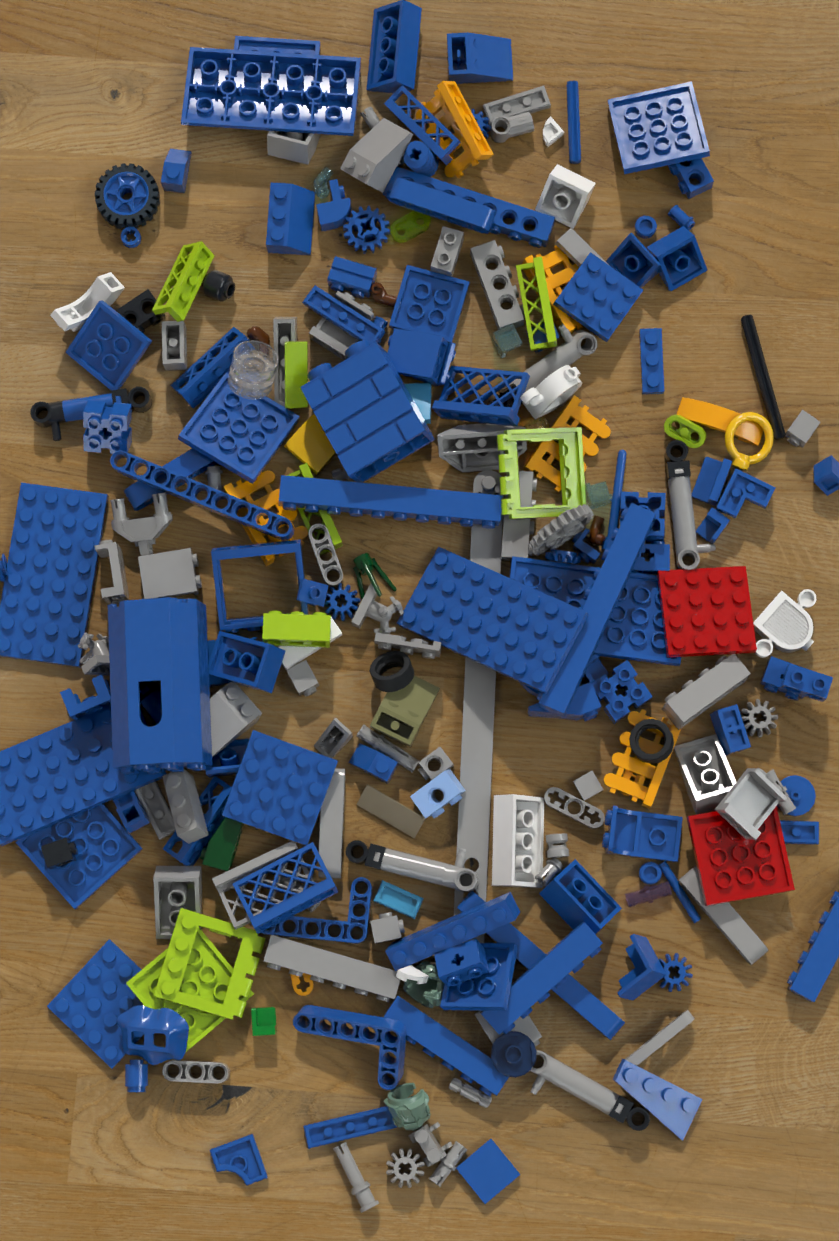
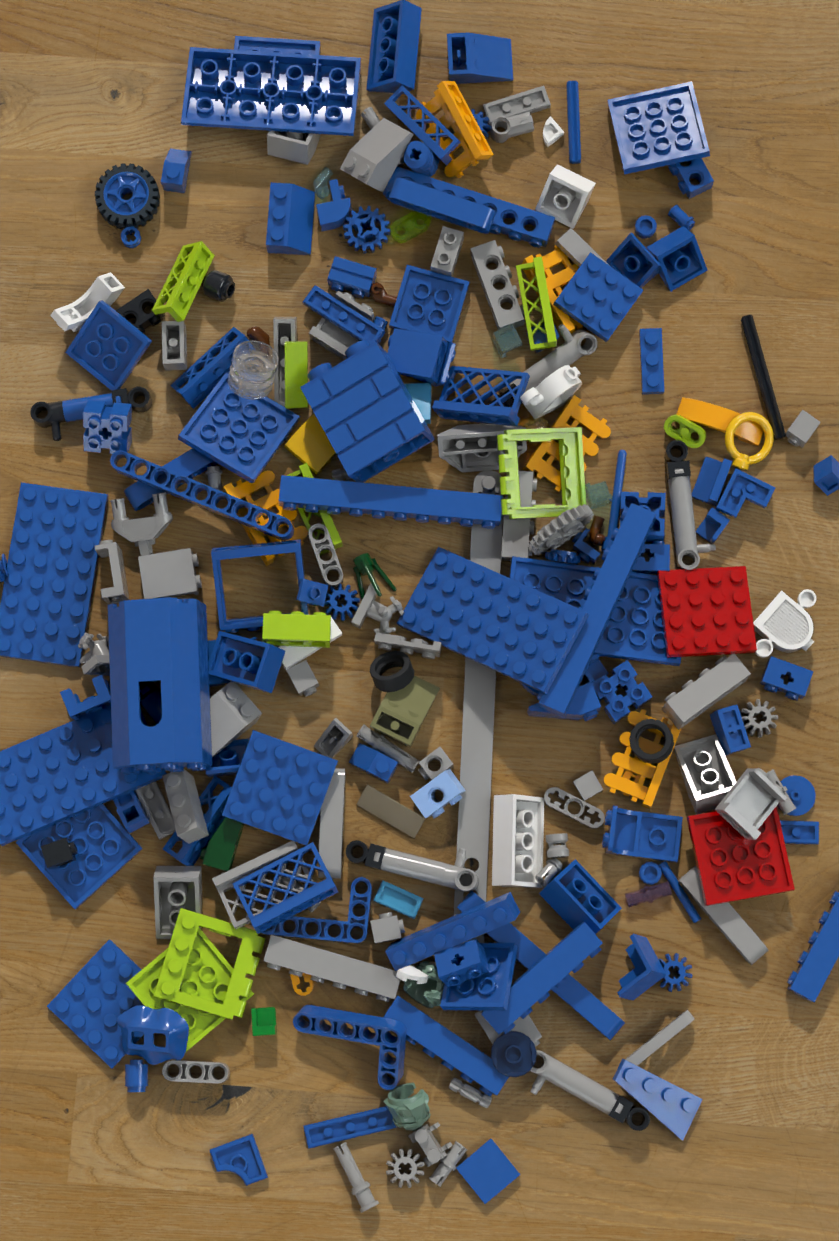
(806, 682): blue brick -> none

